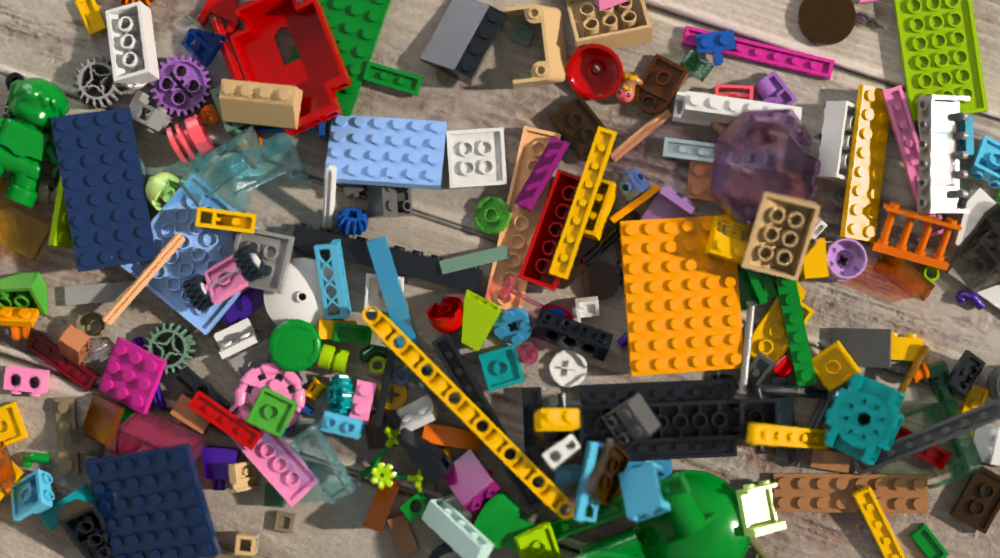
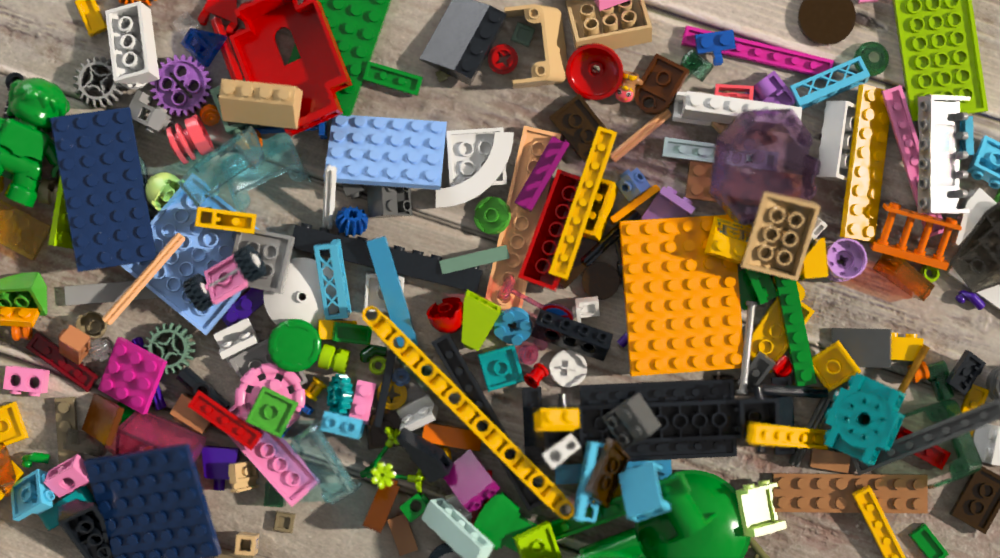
(67, 476): none -> bright pink brick
(483, 178): none -> white tile
(504, 50): none -> red gear
(536, 375): none -> red bush
(833, 89): none -> medium azure fence
(873, 68): none -> clear green piece

